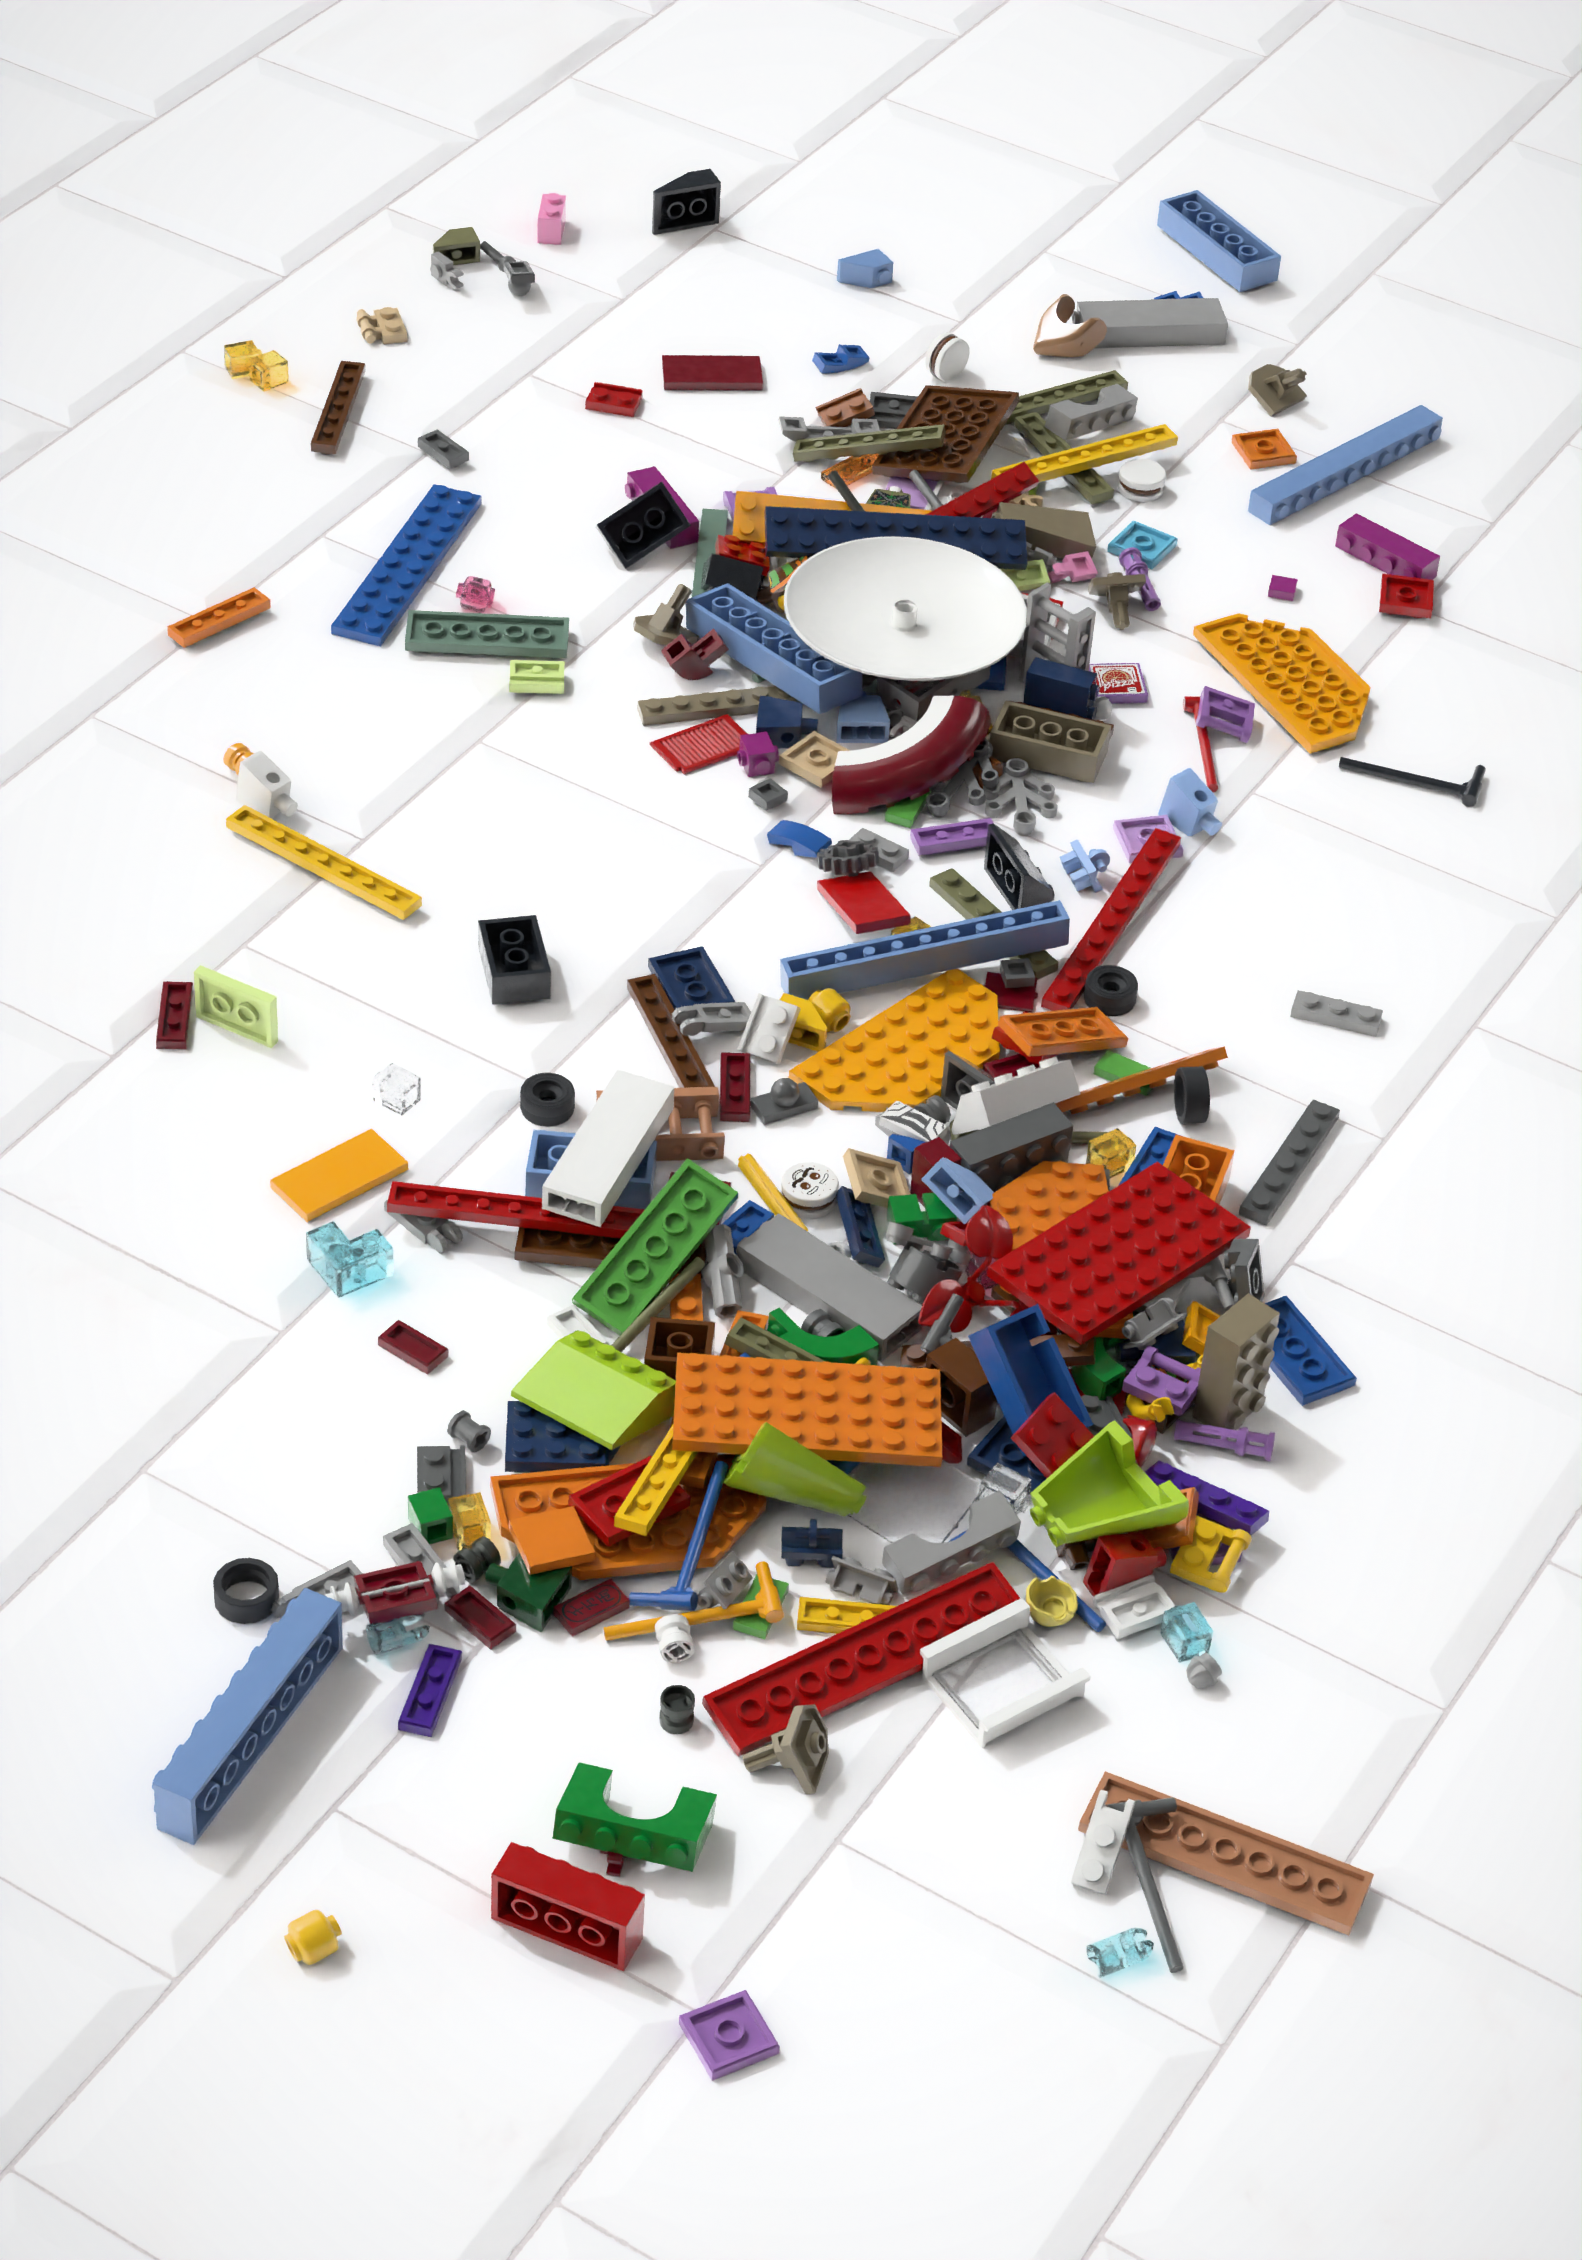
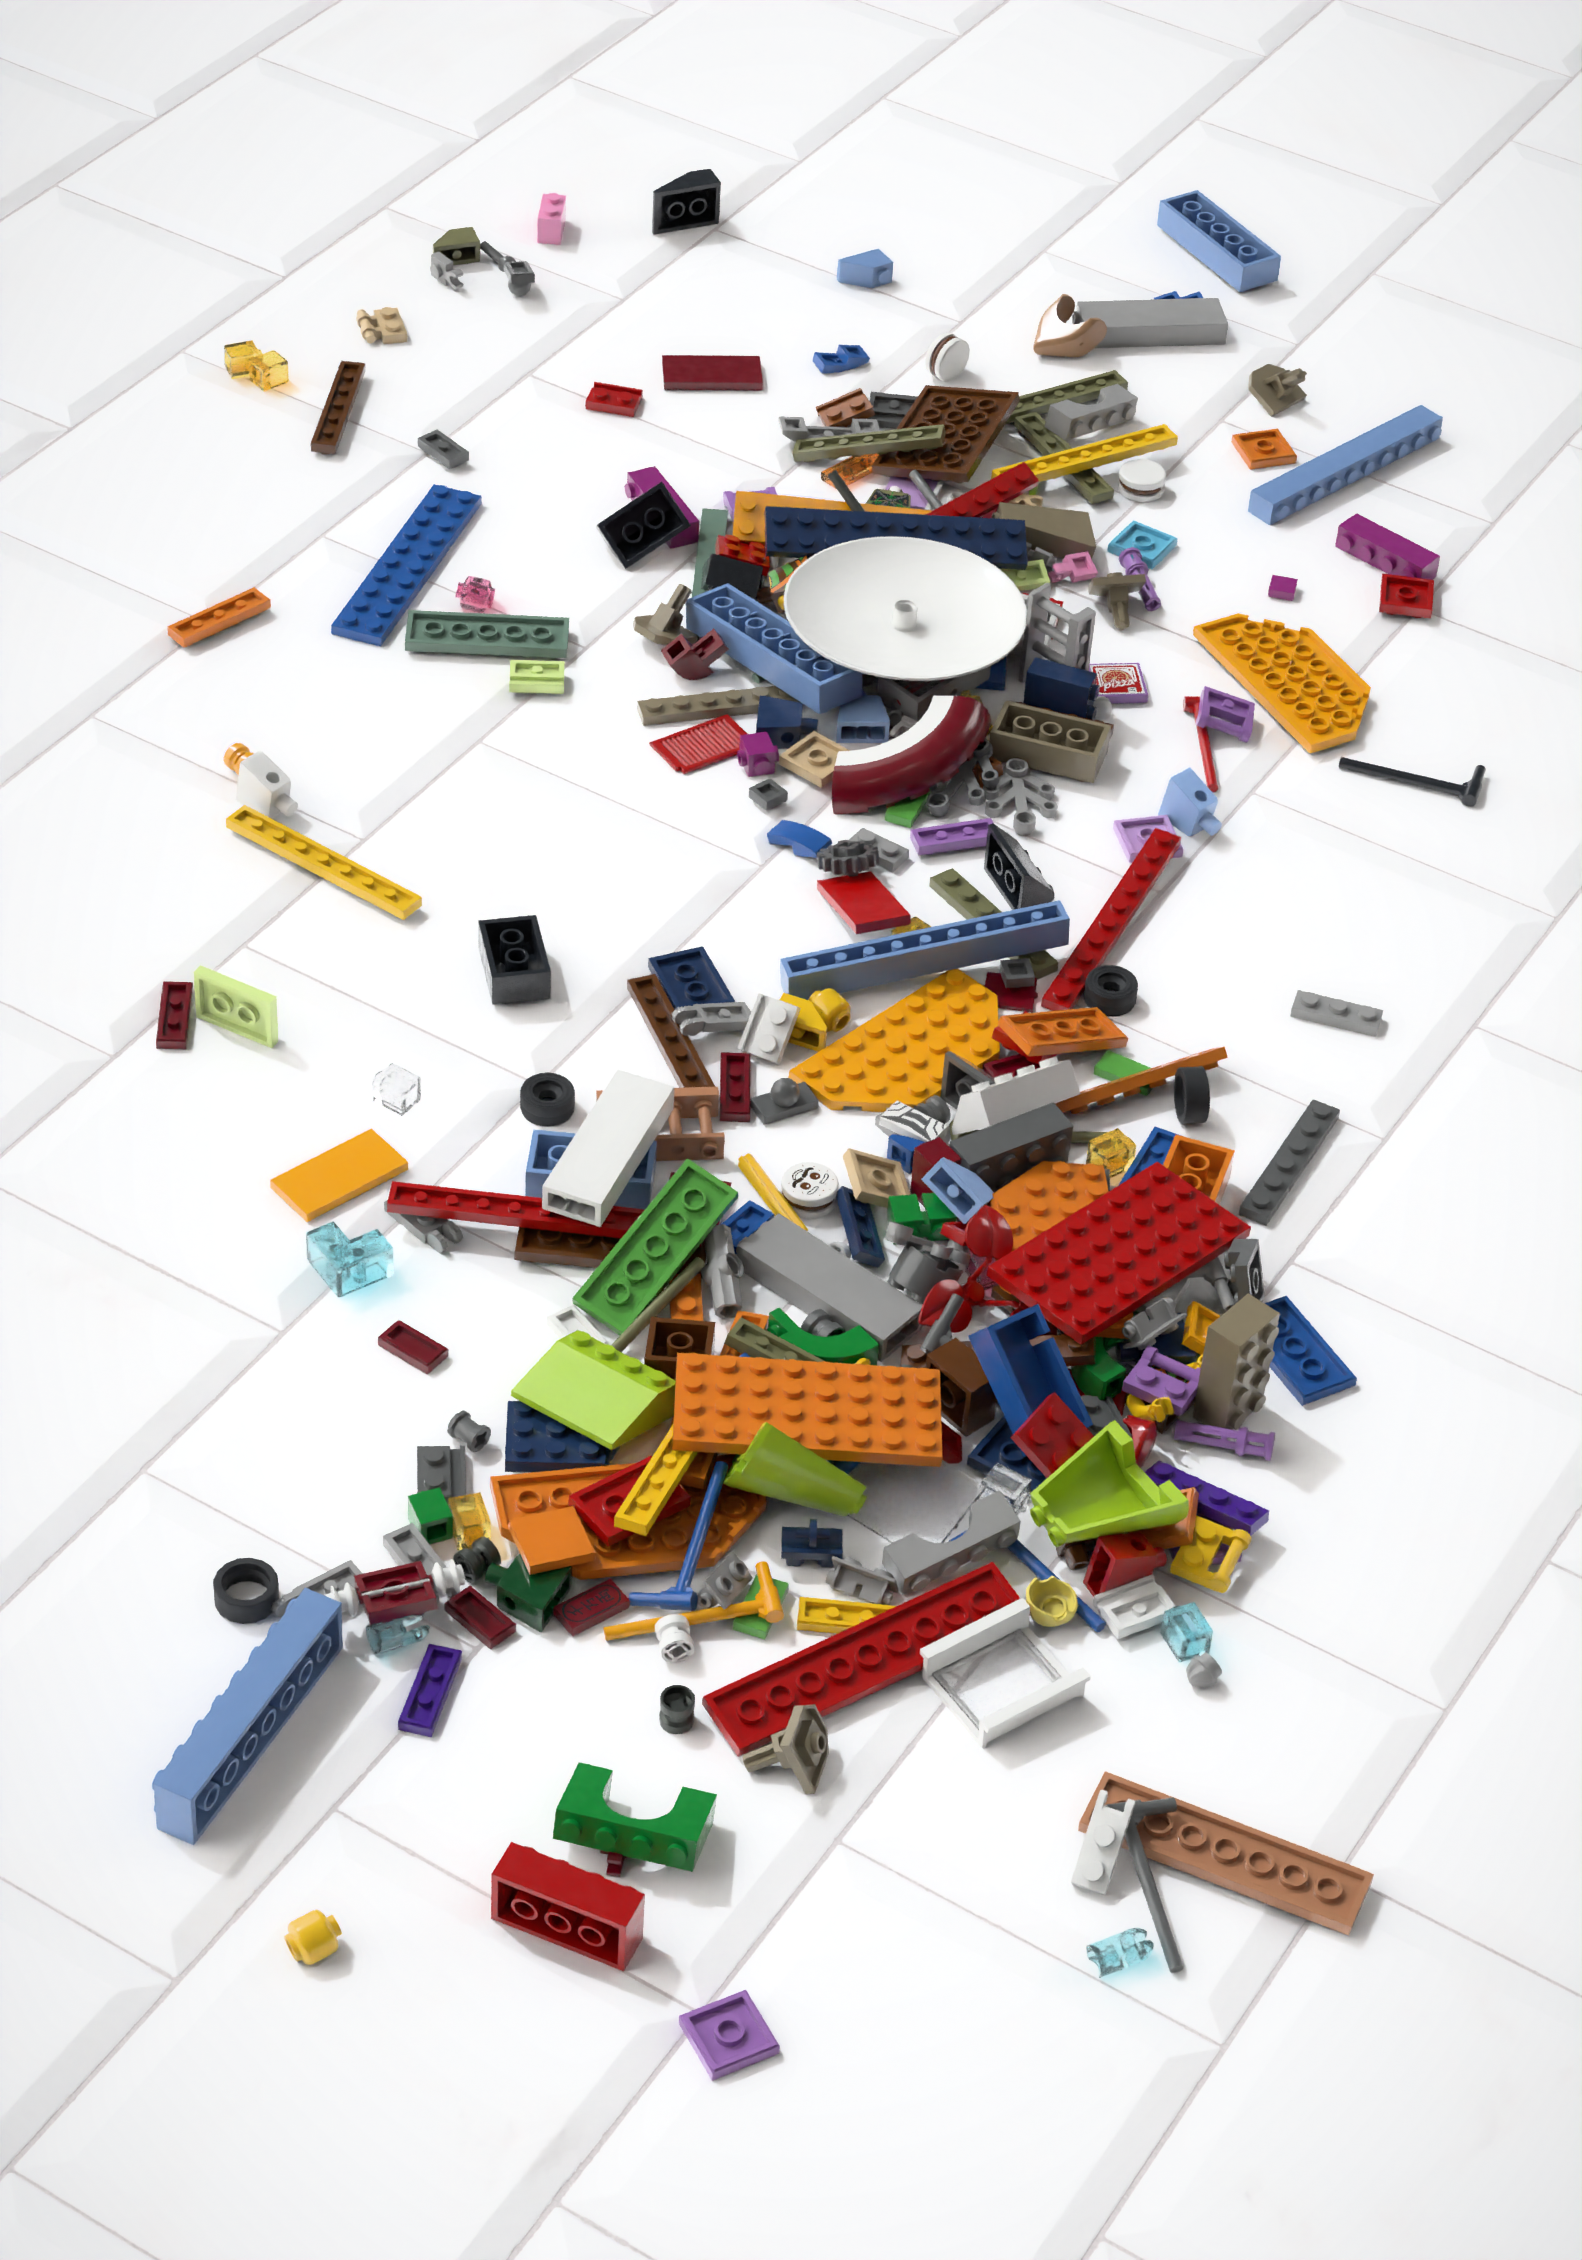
(1088, 864): light blue hips -> none

